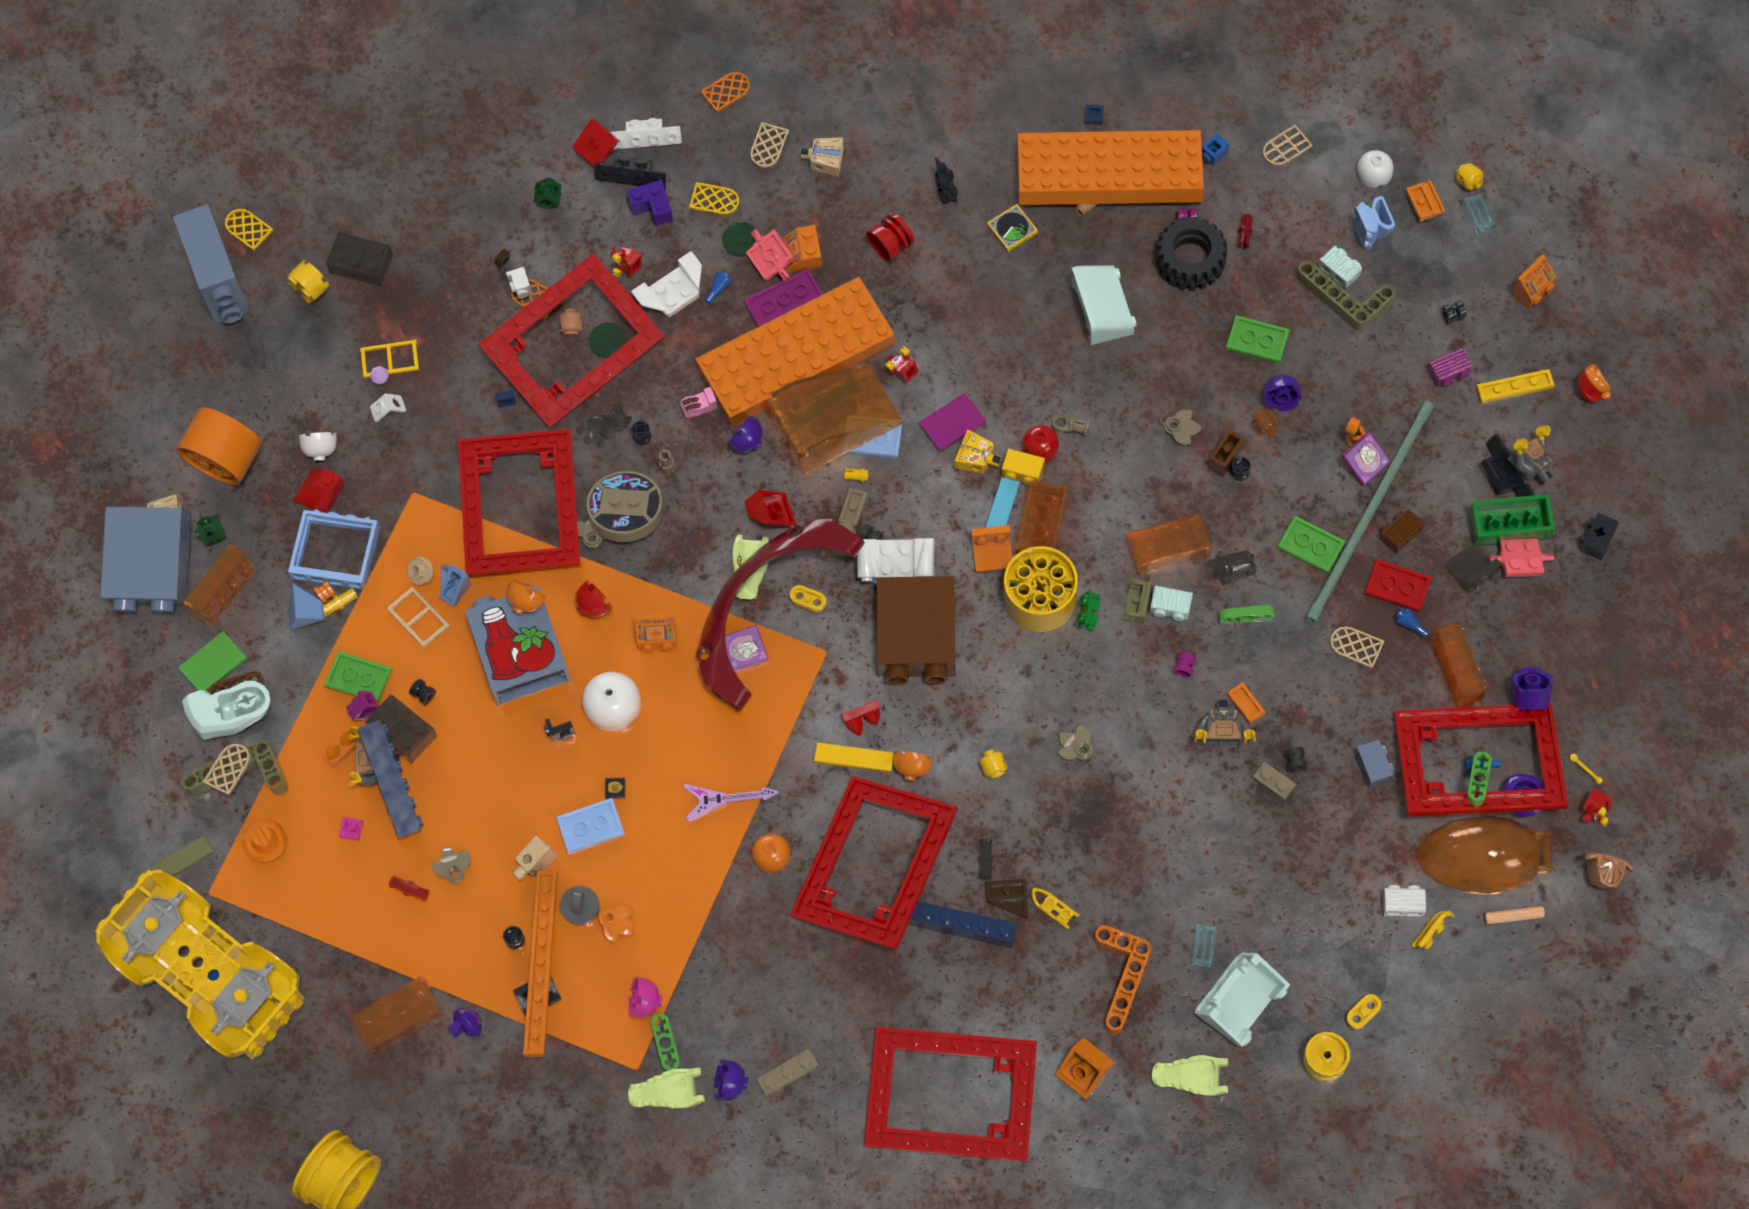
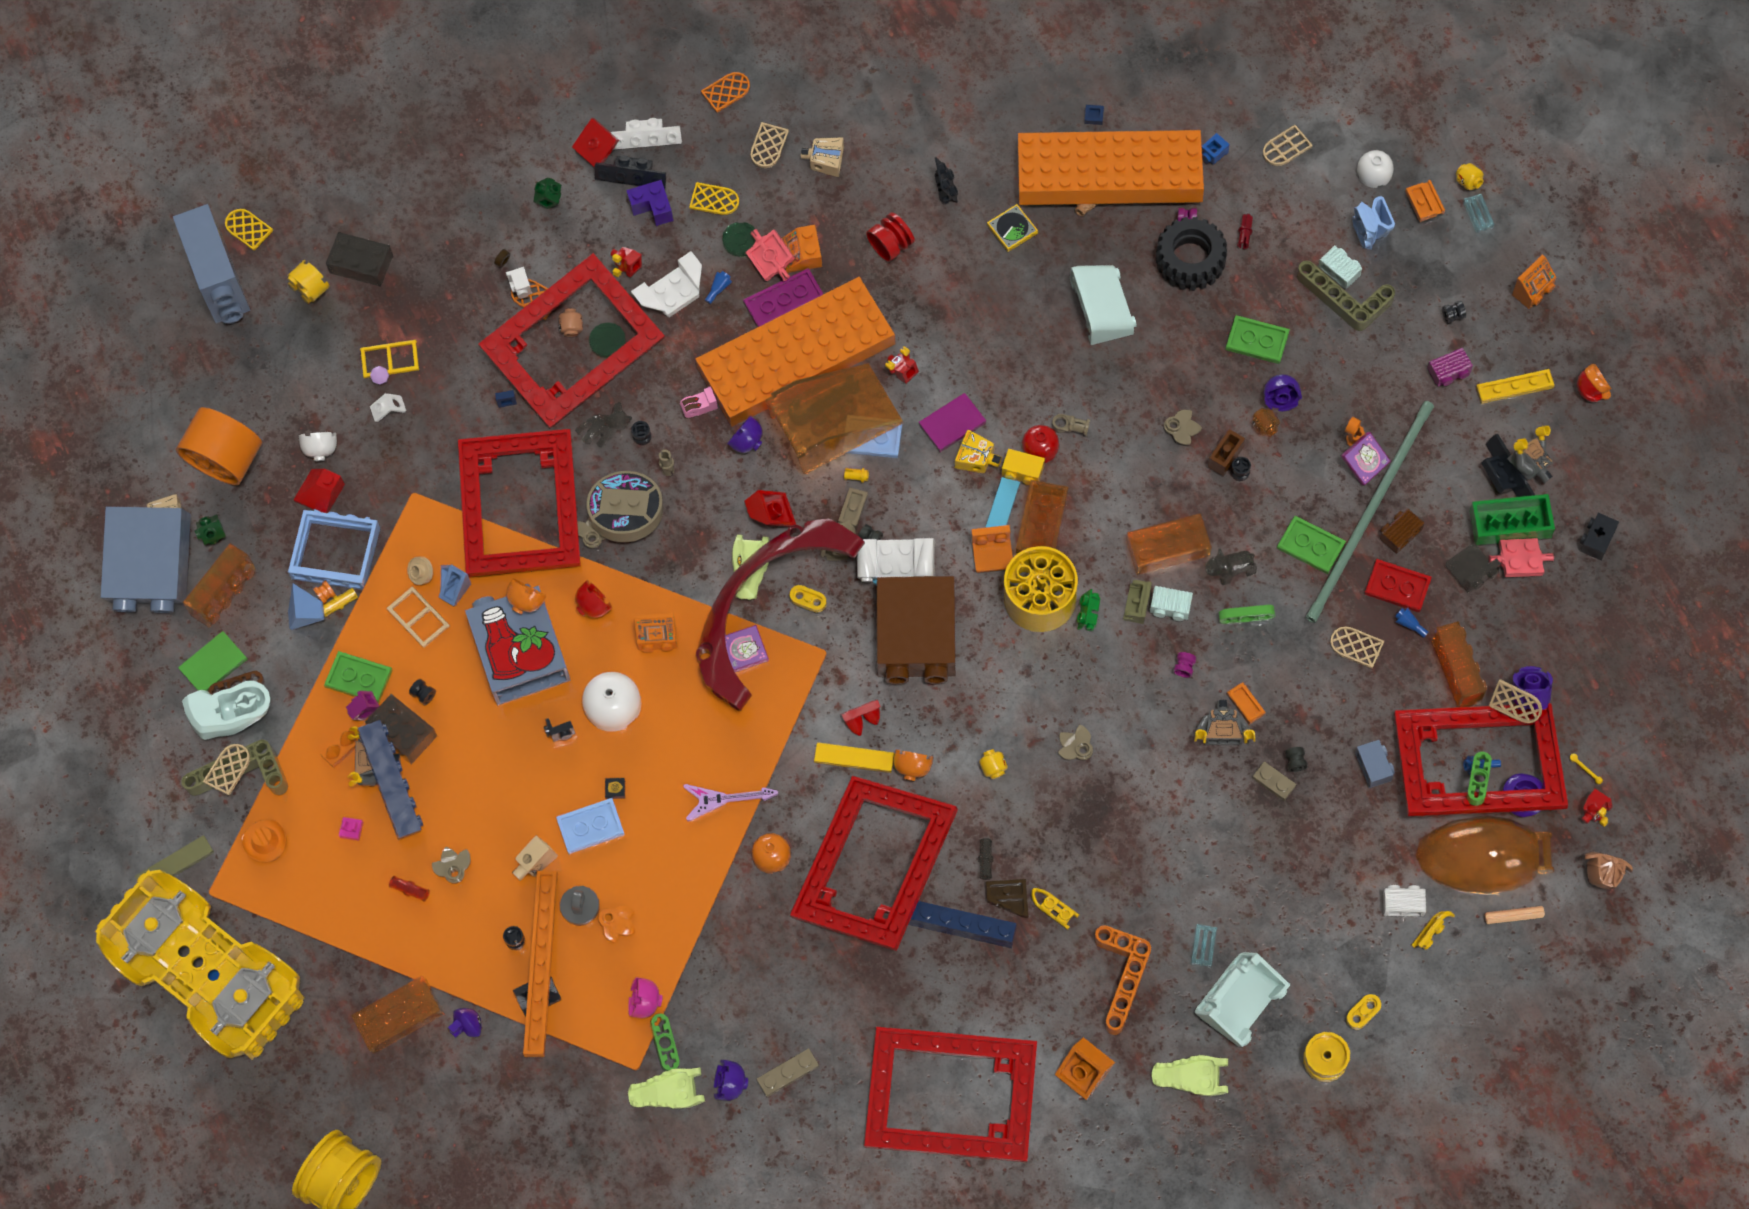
(1523, 693): none -> tan window

